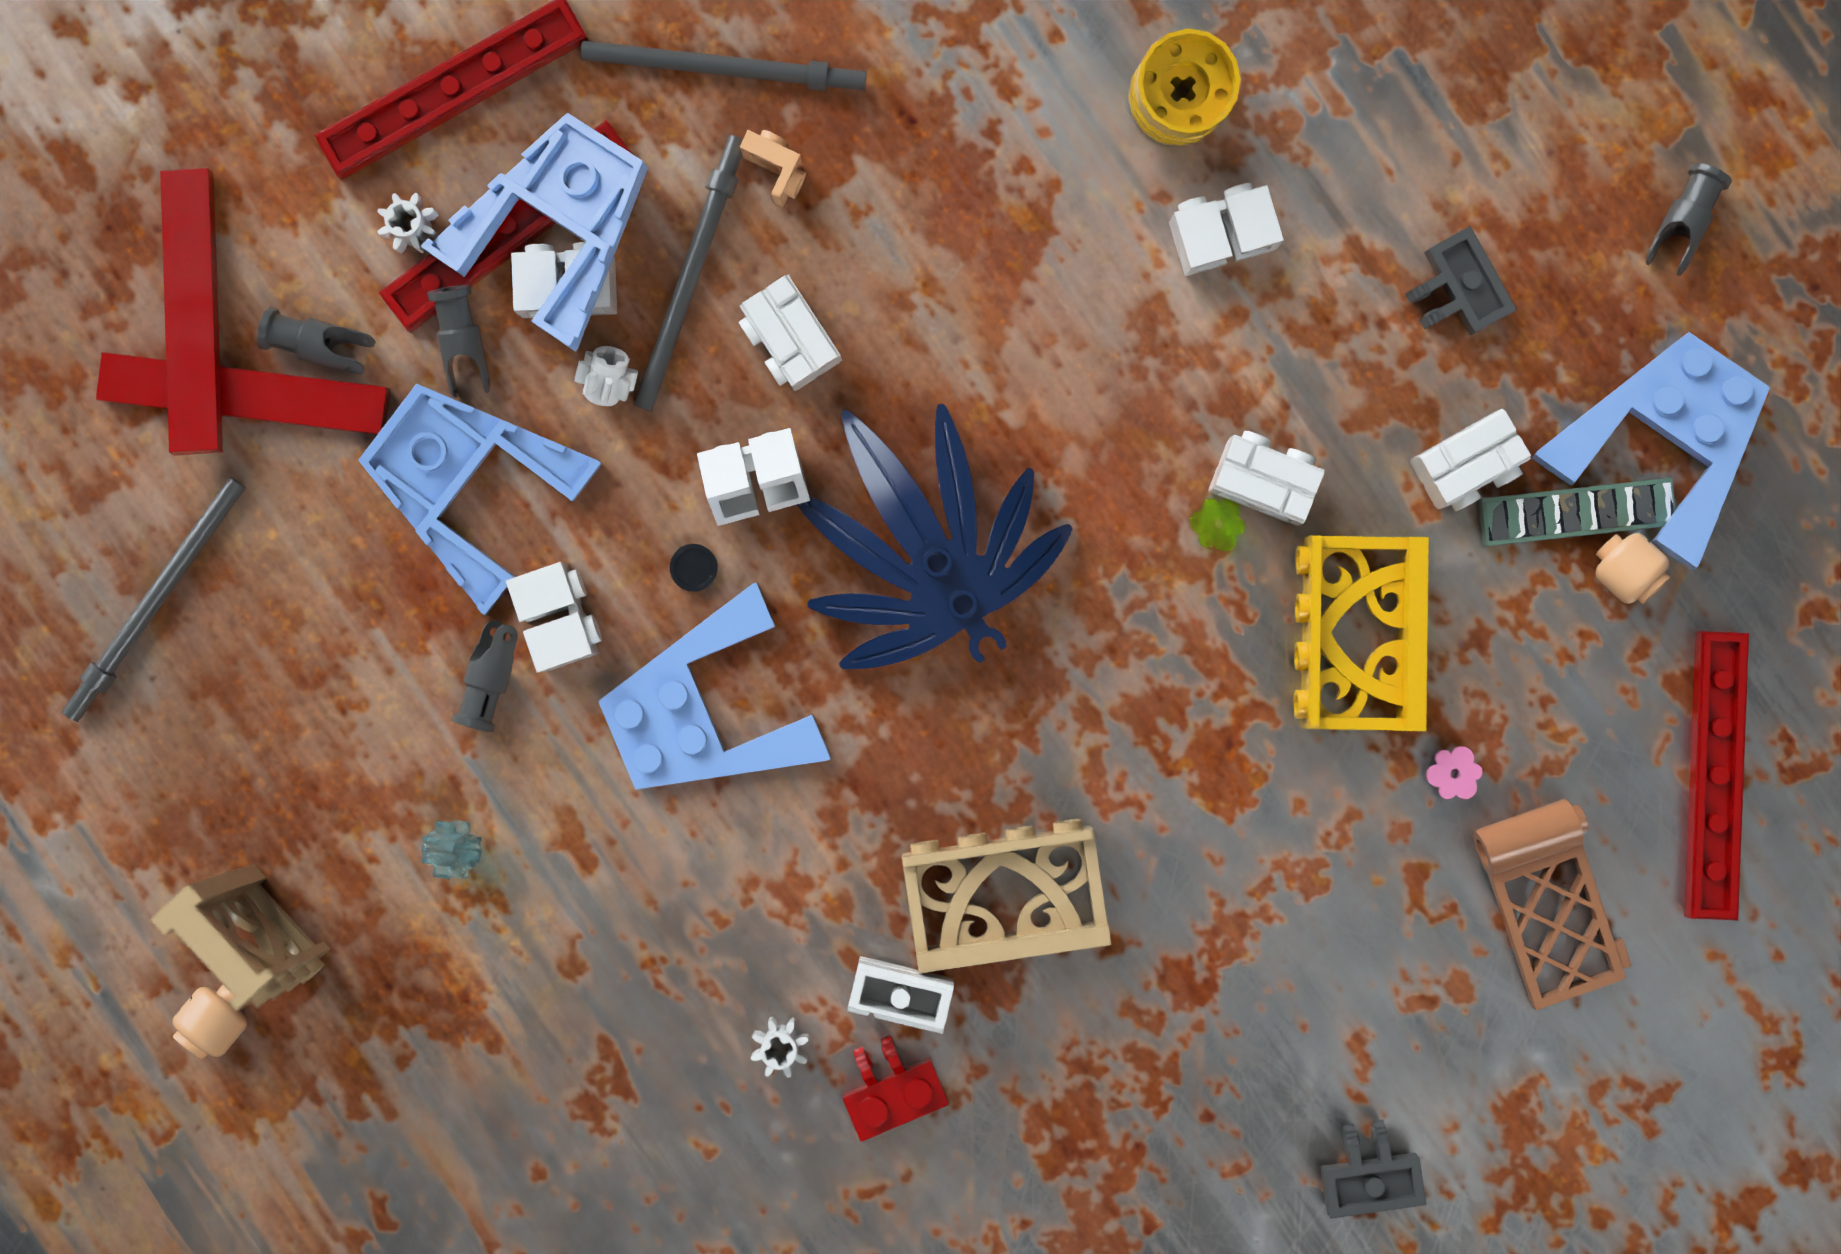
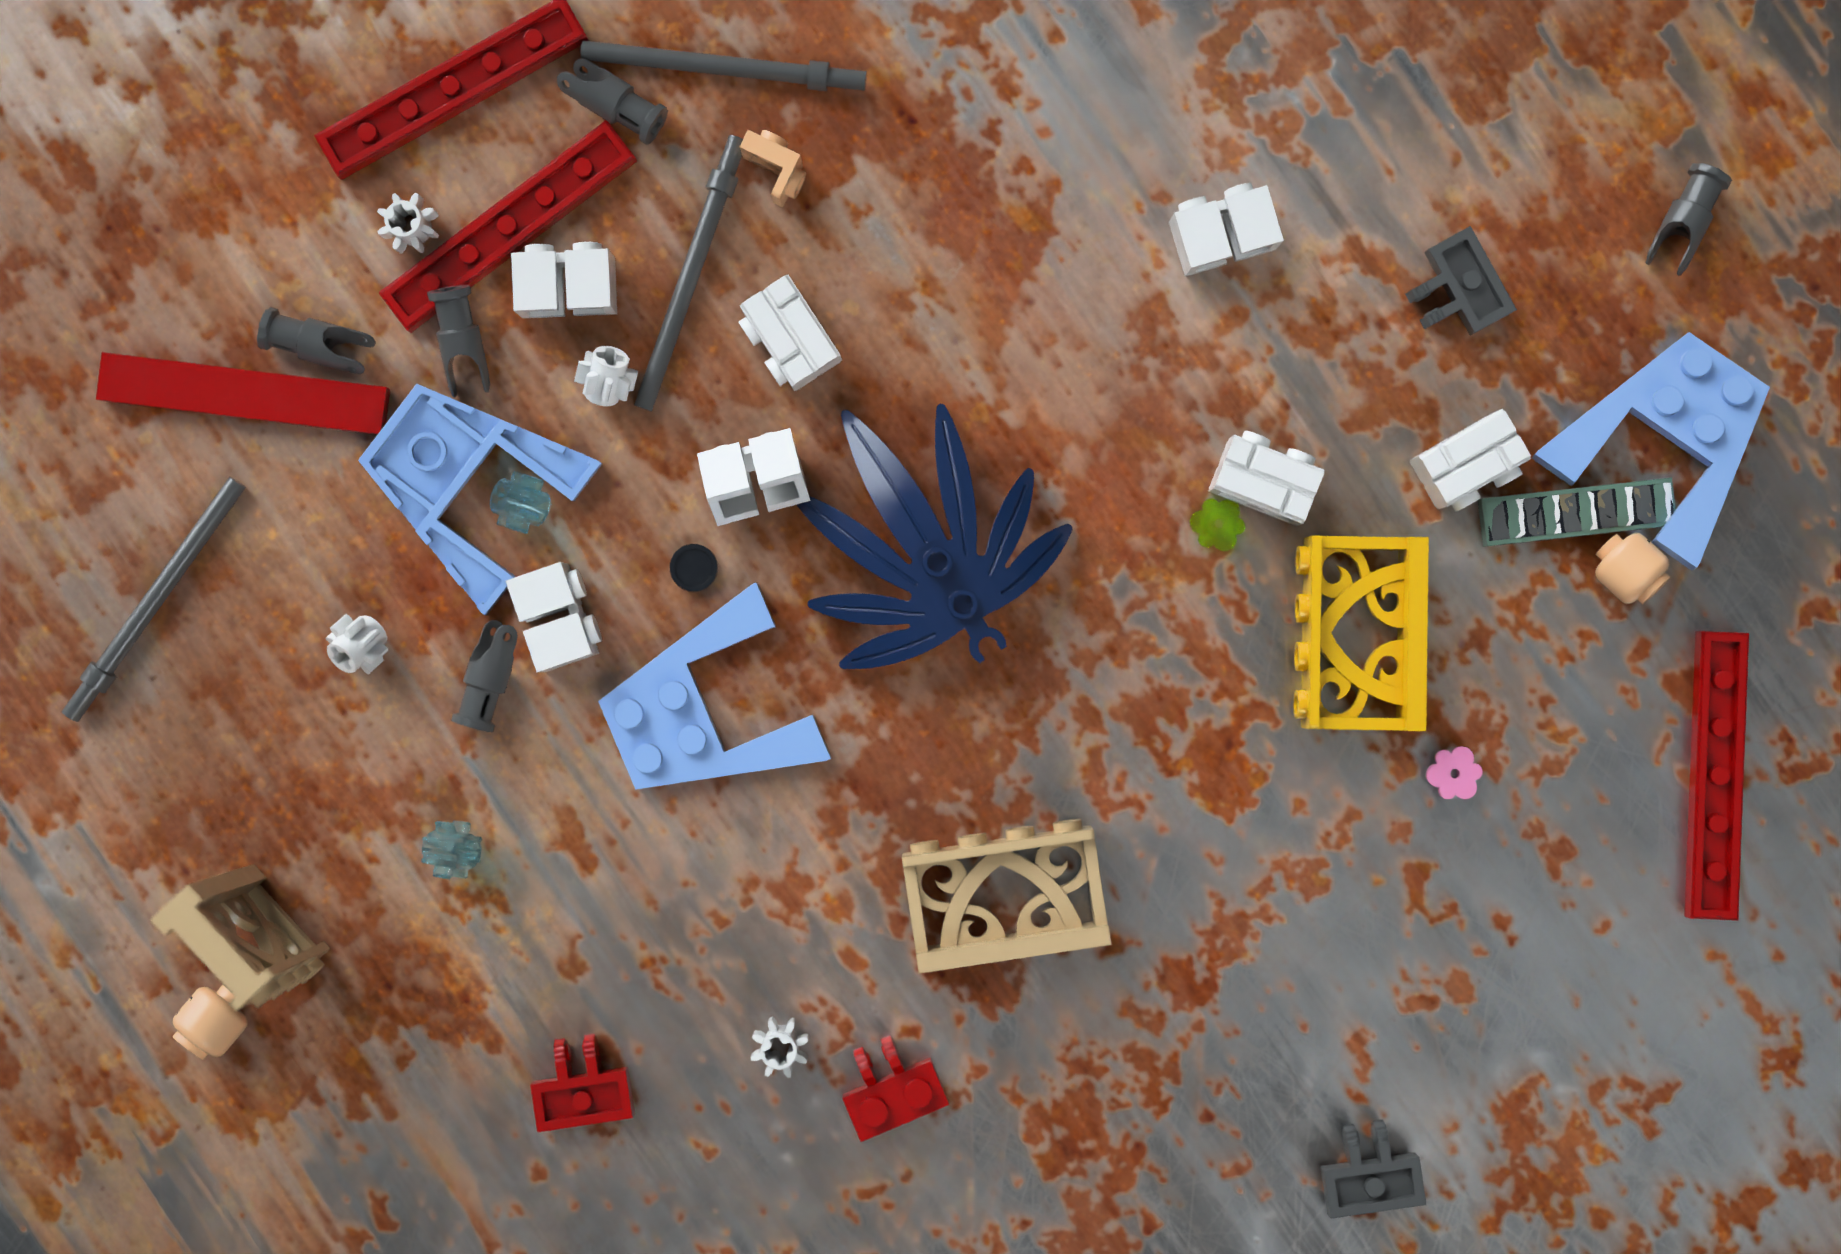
(191, 312): red tile -> none
(357, 644): none -> white gear
(520, 502): none -> clear light blue gear
(577, 183): light blue wing -> none
(581, 1097): none -> red hinge
(613, 99): none -> dark grey piece
(901, 994): white brick -> none
(1201, 65): yellow wheel -> none
(1539, 842): nougat piece -> none

